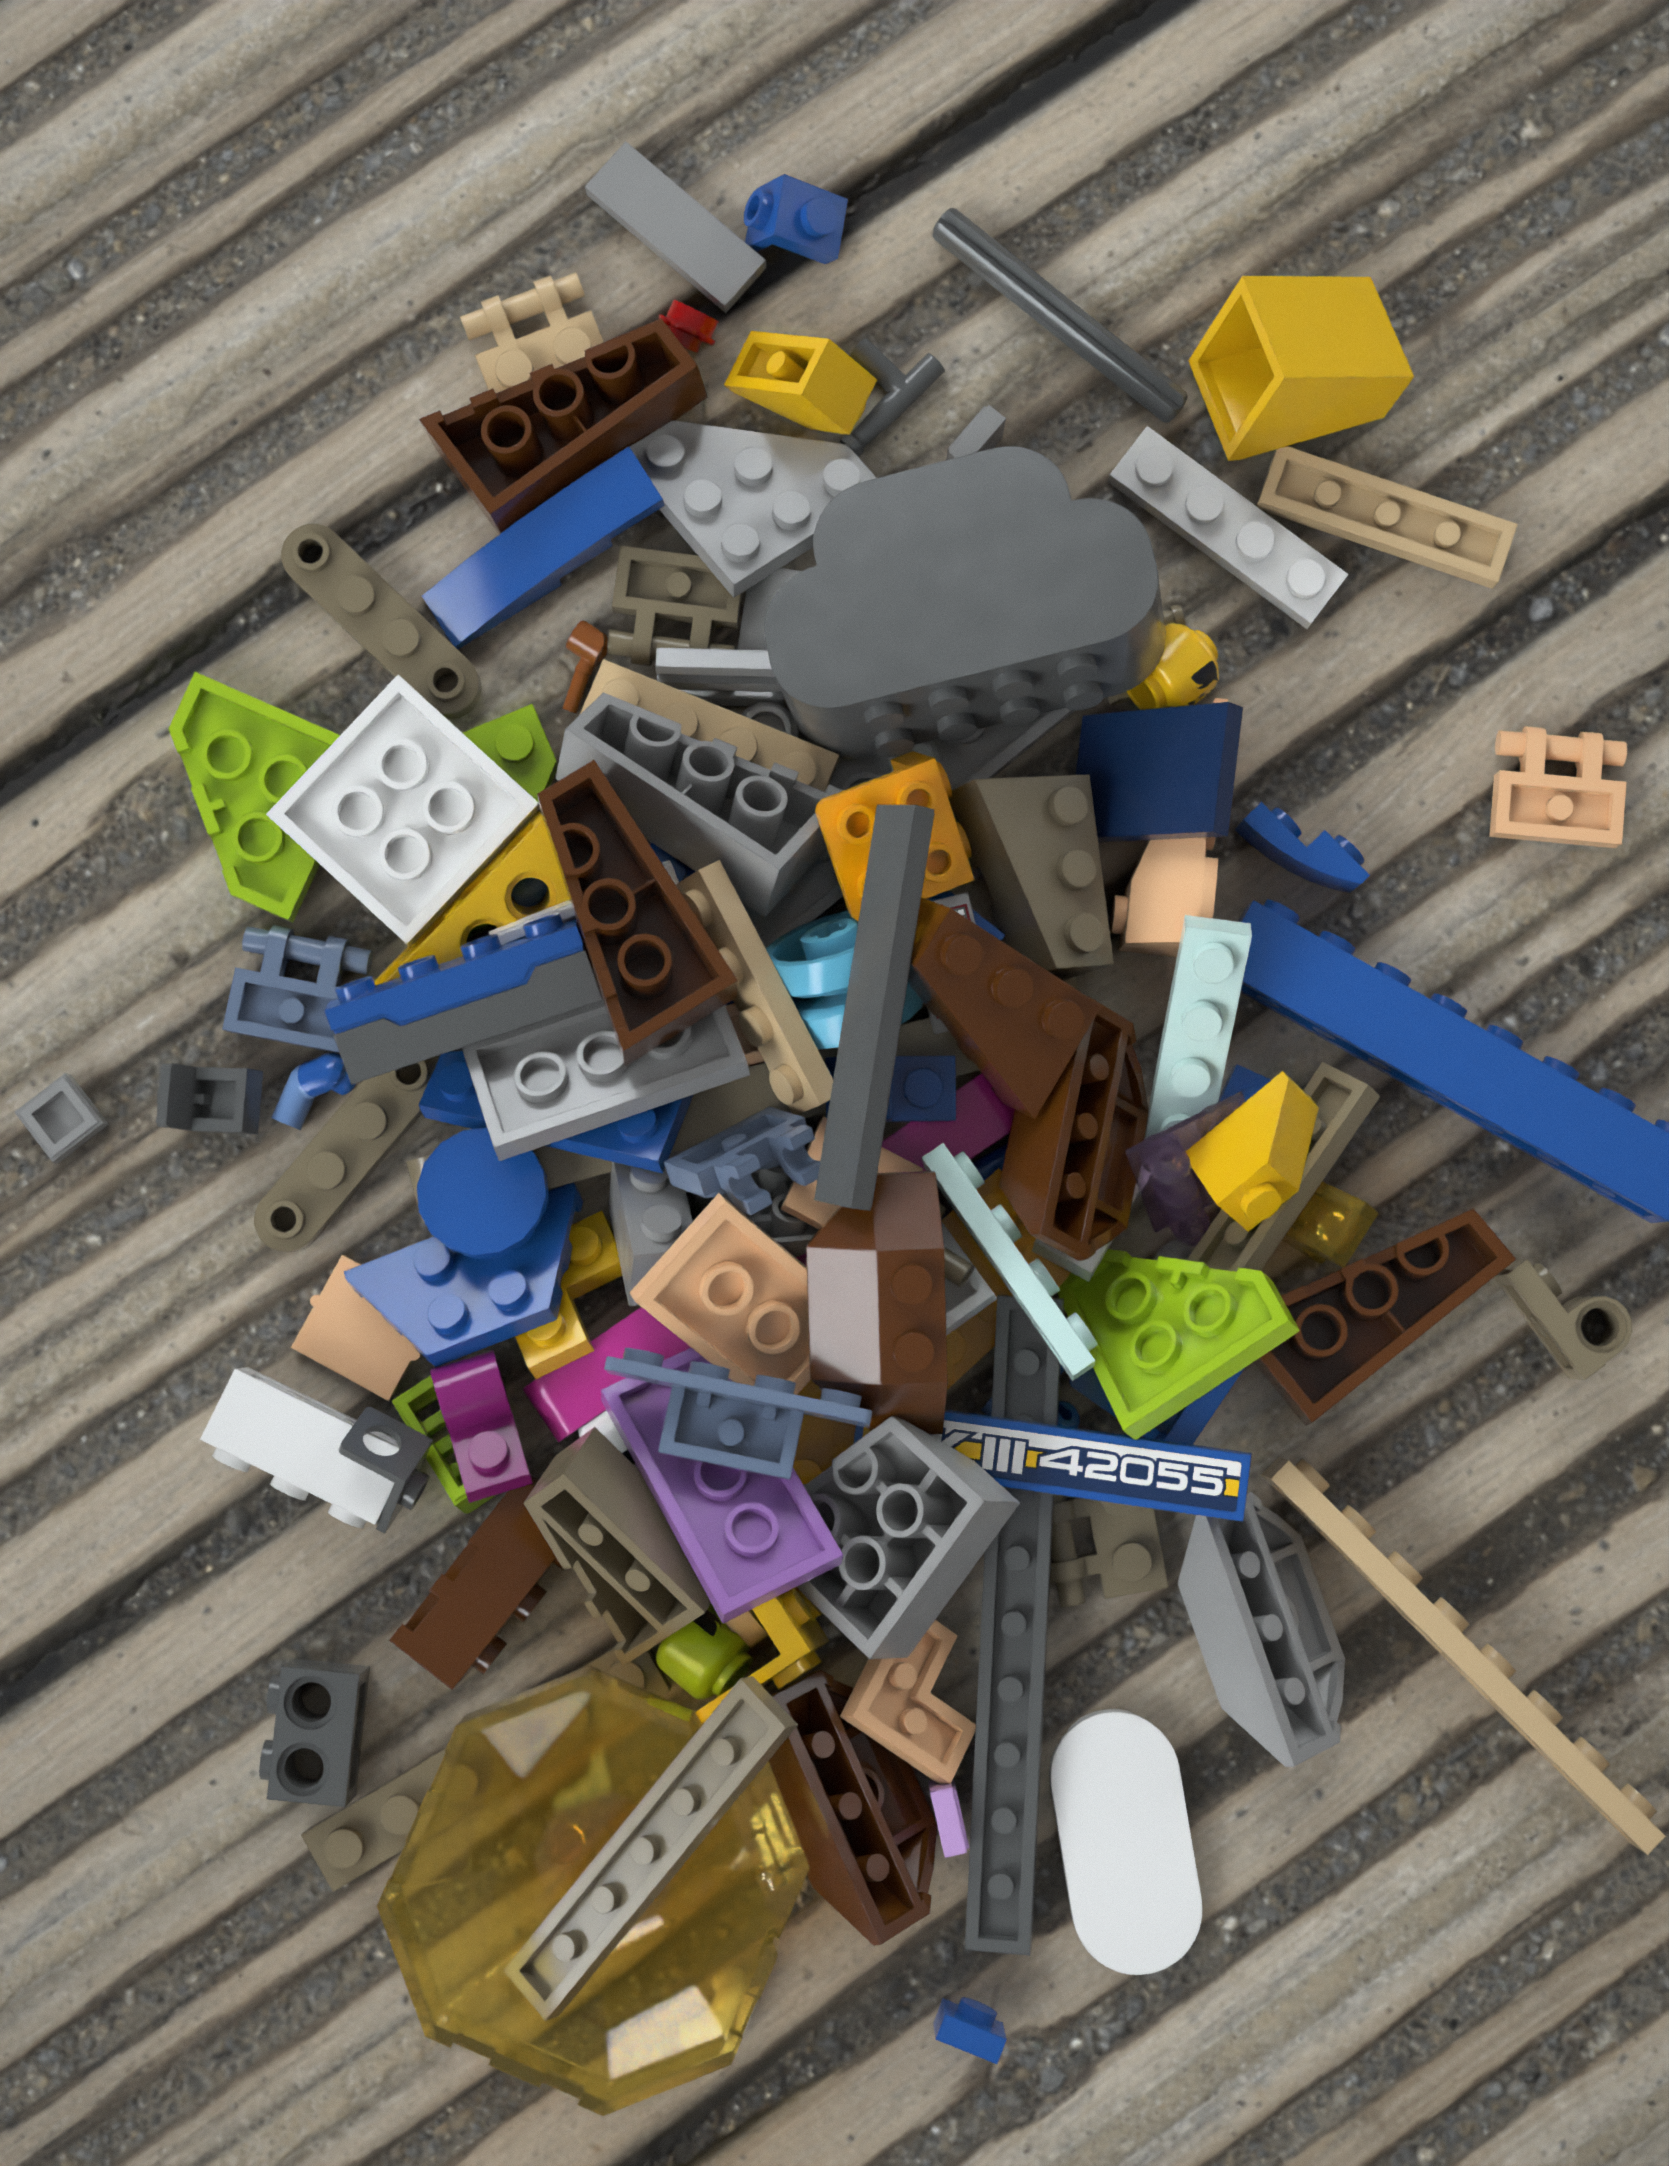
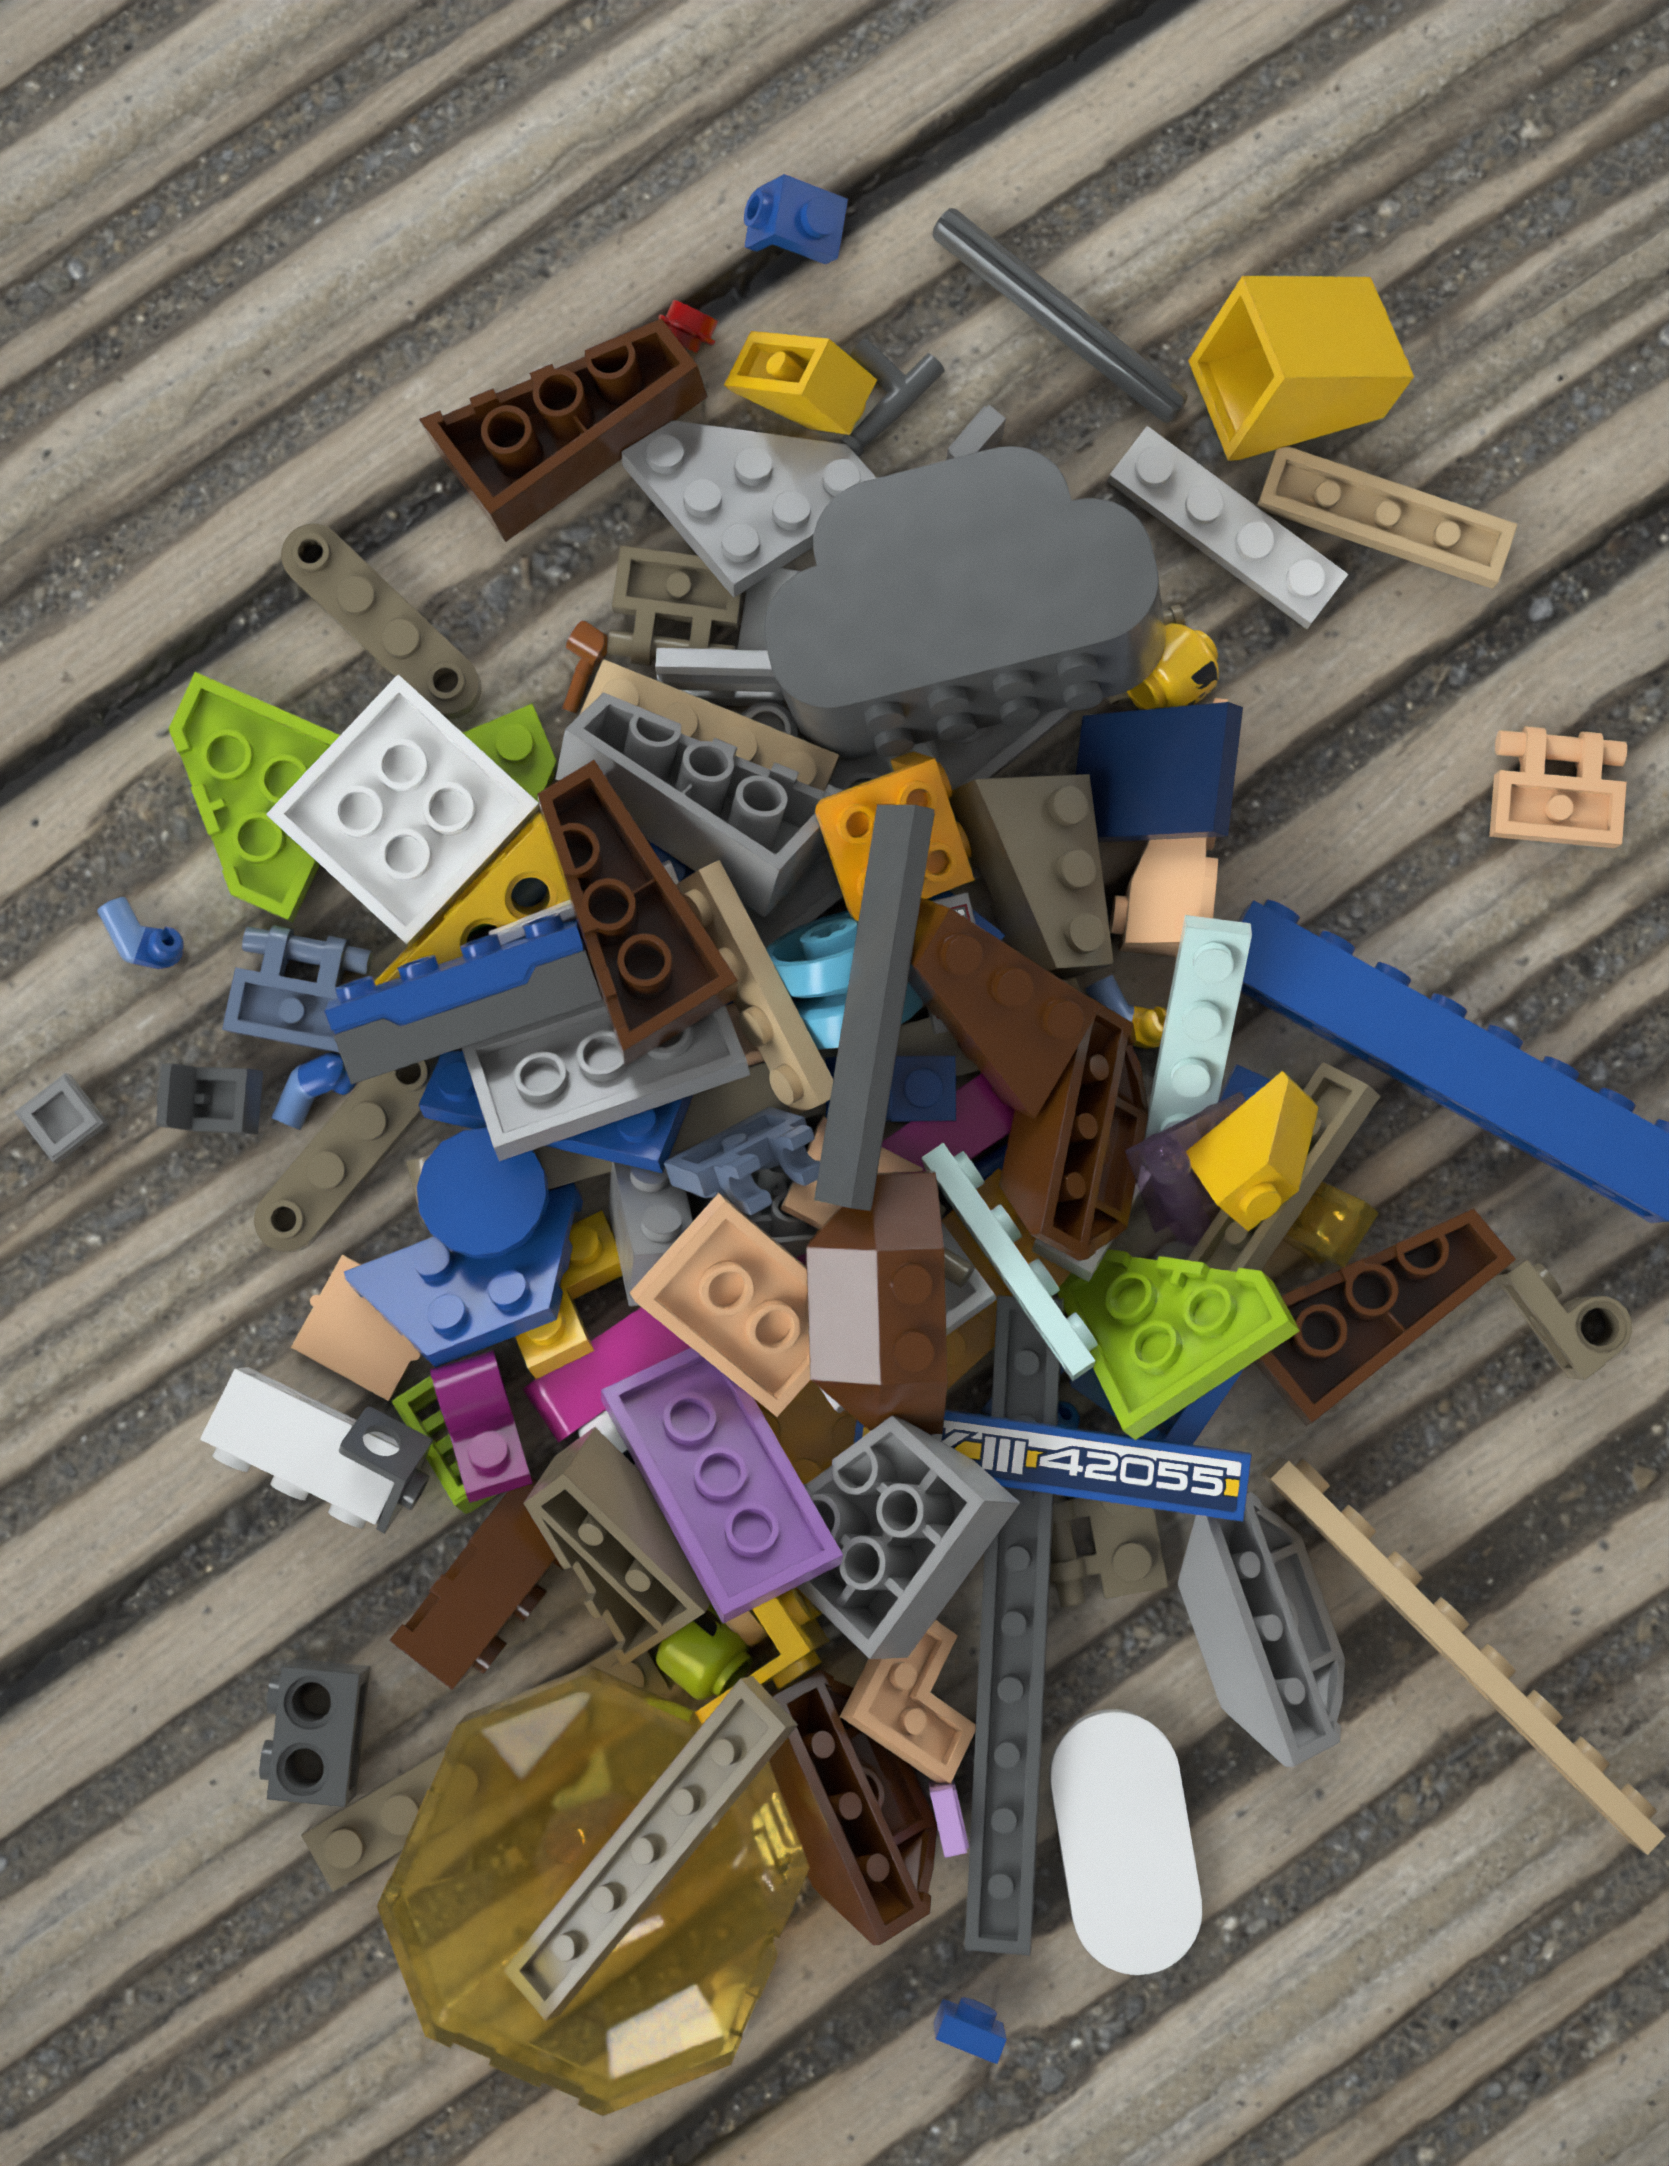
(139, 943): none -> arm
(542, 548): blue slope -> none
(556, 345): tan plate -> none
(675, 227): light grey tile -> none
(734, 1421): sand blue bracket -> none
(1147, 1022): none -> arm
(1325, 861): blue slope -> none

